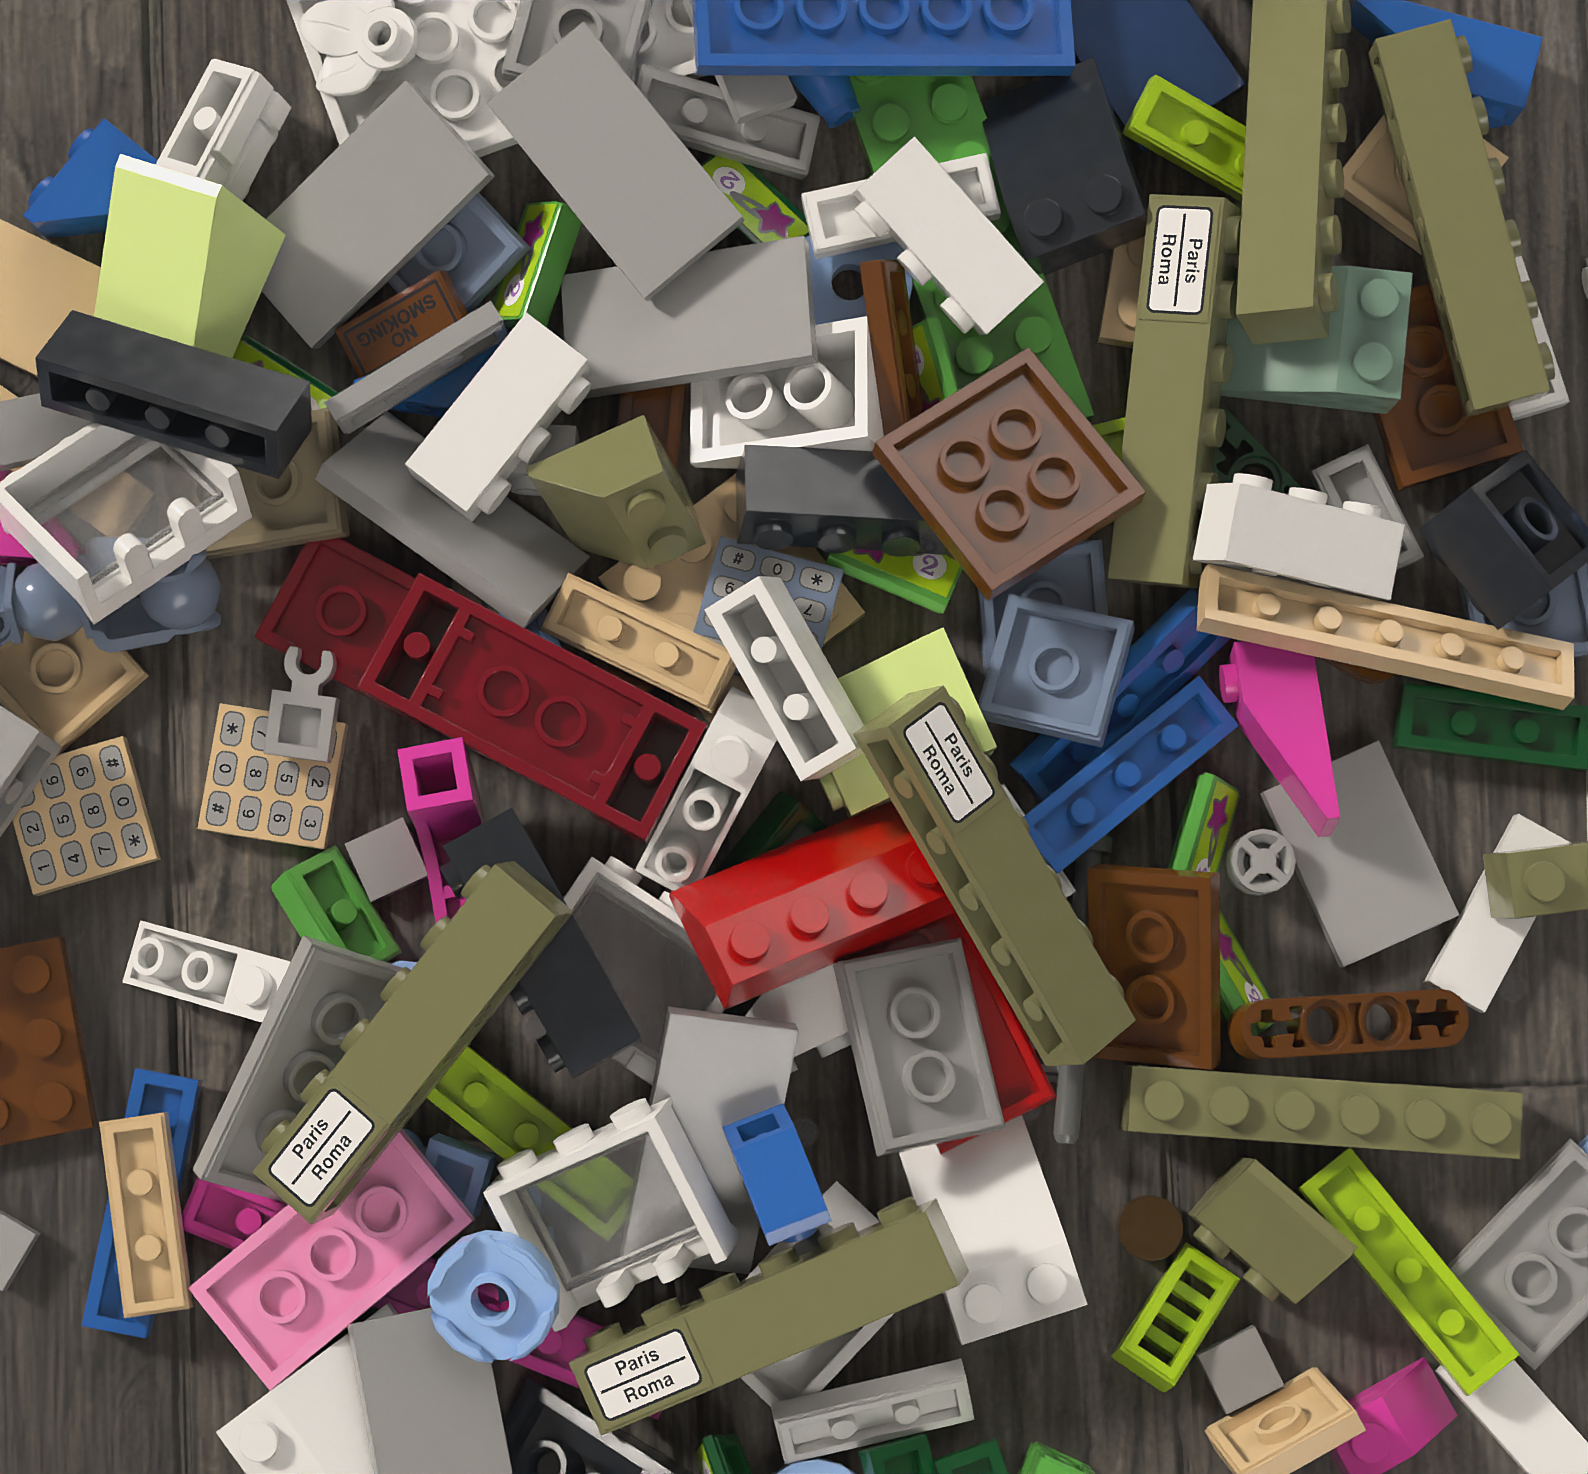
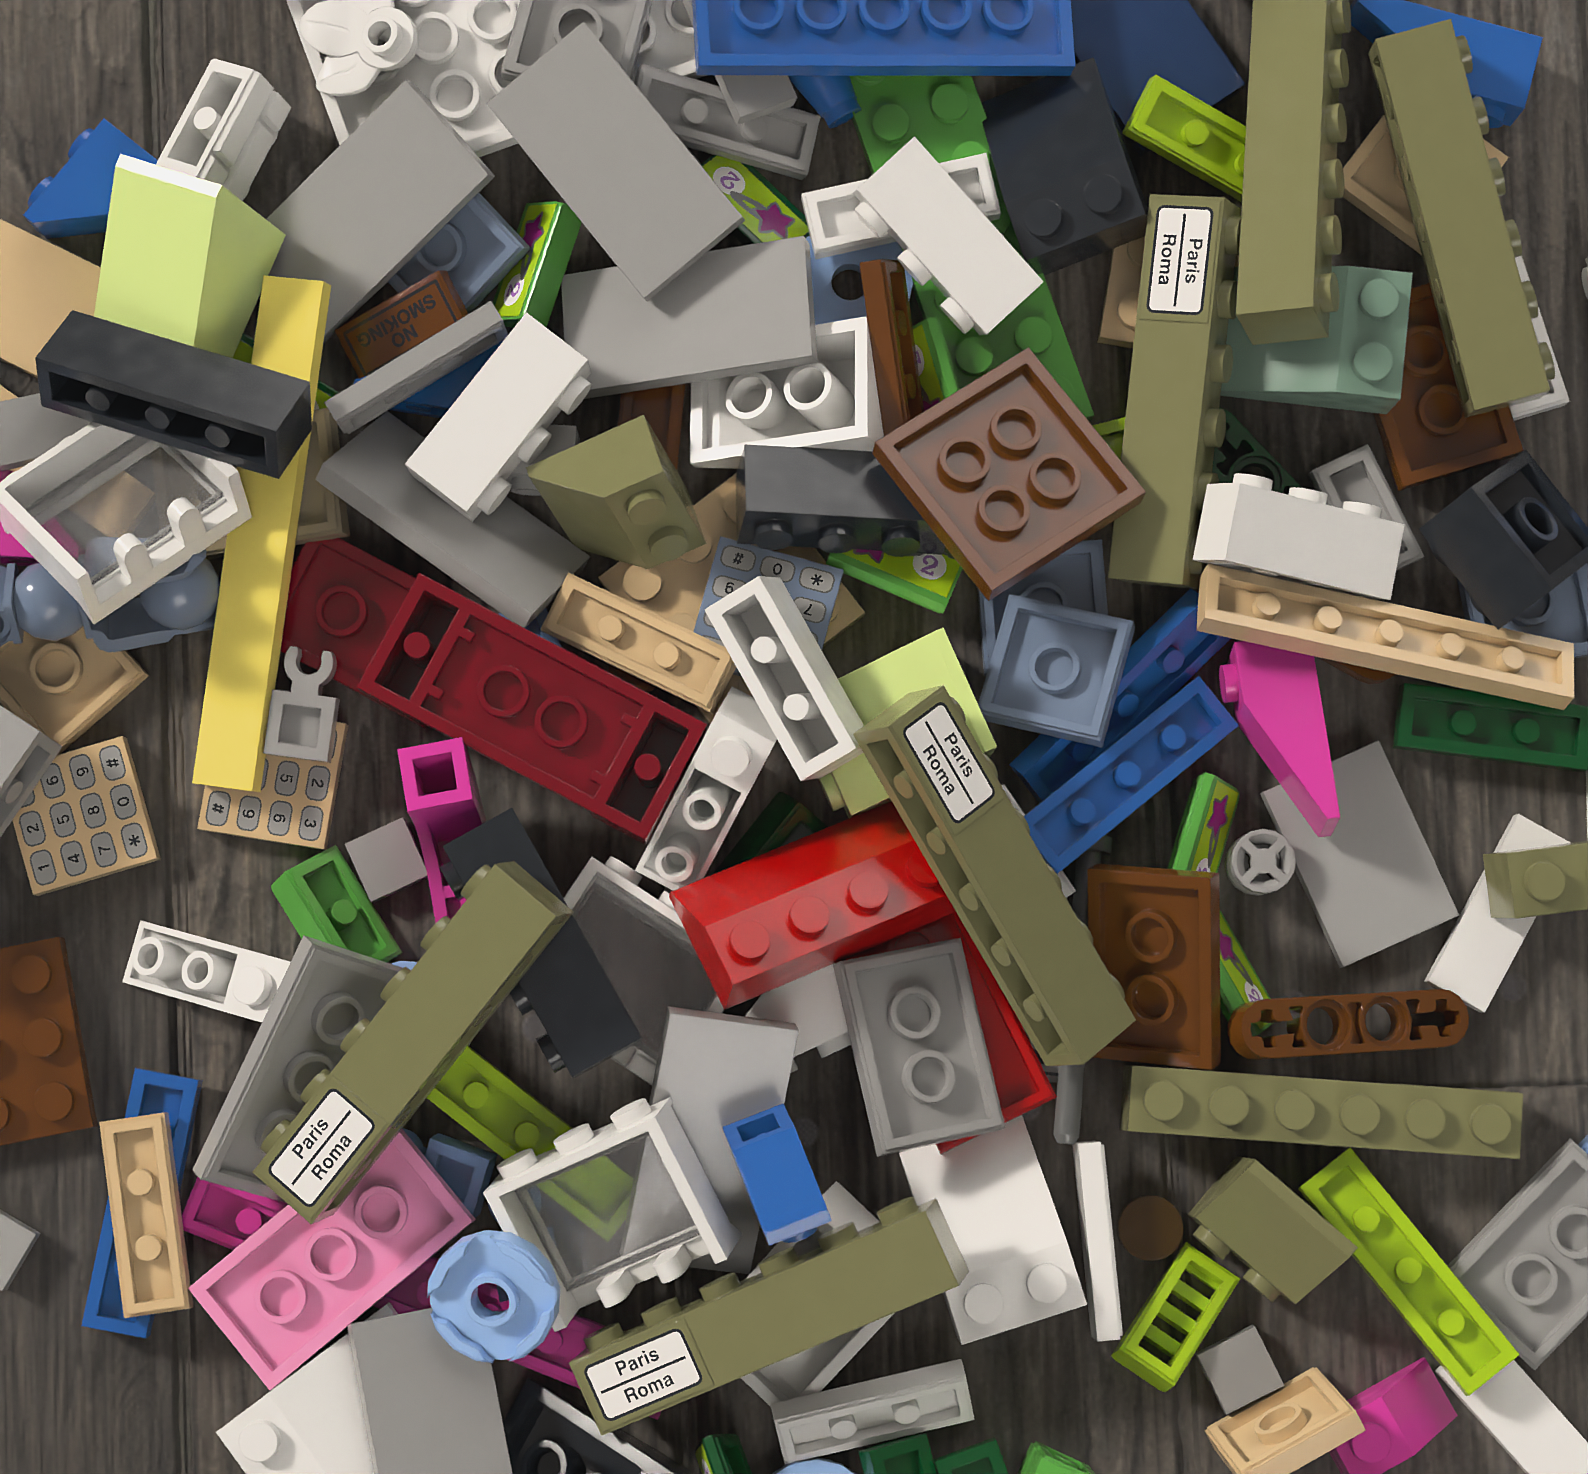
(259, 557): none -> light yellow tile
(1097, 1240): none -> white tile

